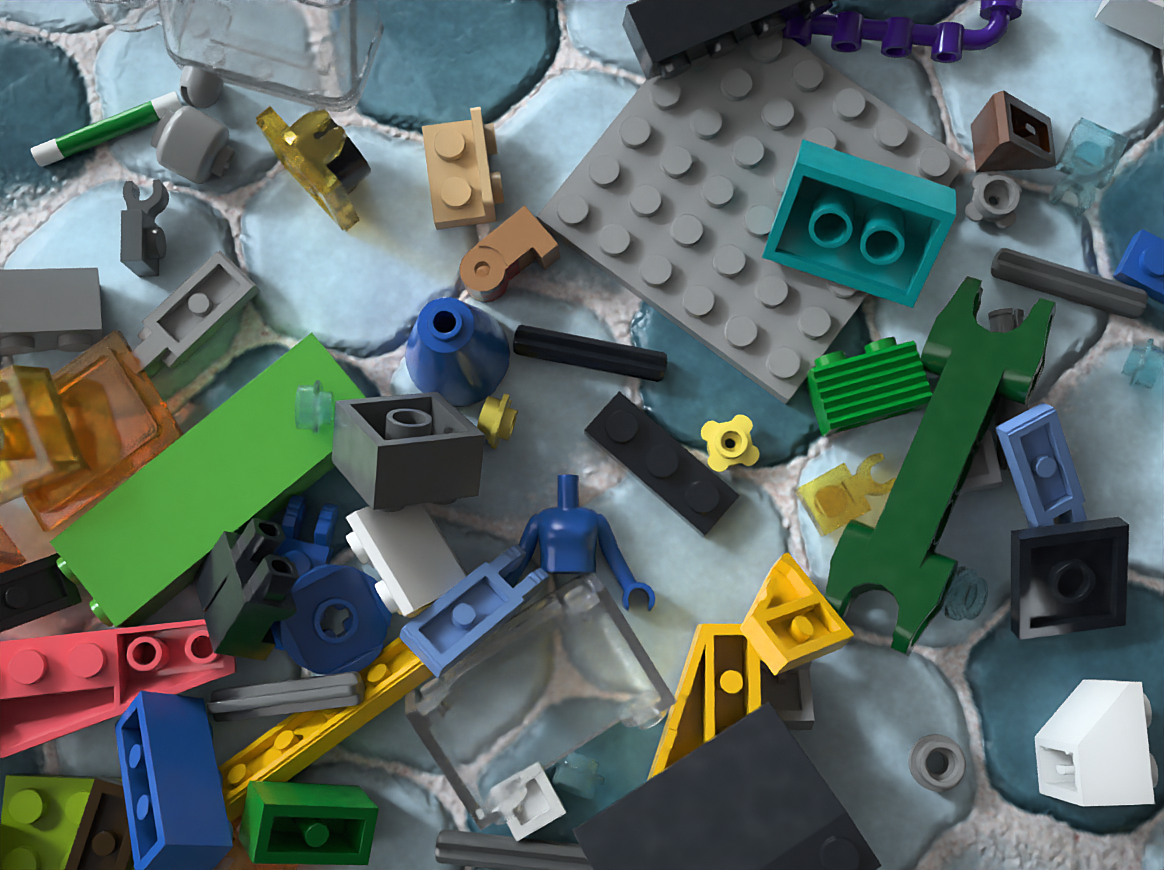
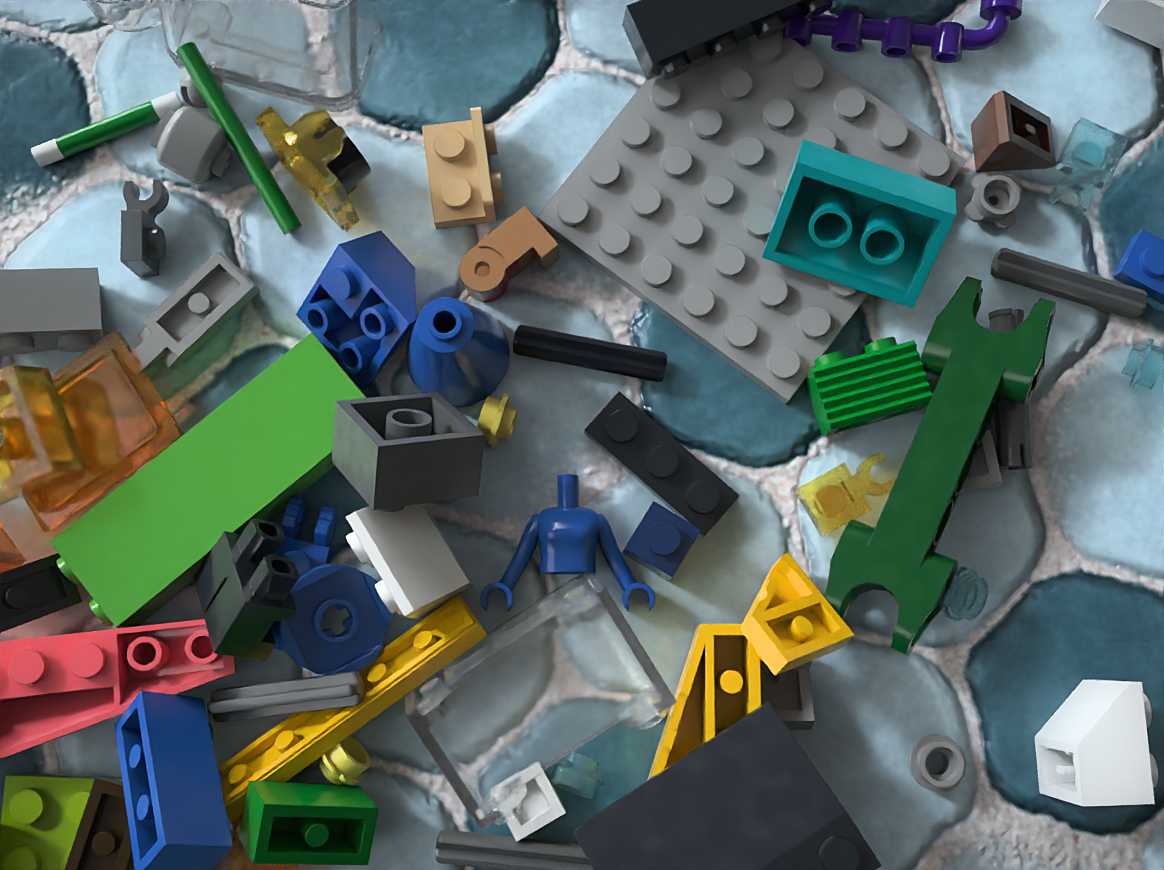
(238, 137): none -> green bar
(313, 407): clear light blue plate -> none
(345, 762): none -> light yellow plate
(362, 305): none -> blue slope
(470, 612): medium blue hinge -> none
(661, 541): none -> dark blue brick
(722, 457): light yellow plate -> none
(1042, 467): medium blue hinge -> none
(1069, 577): black plate -> none

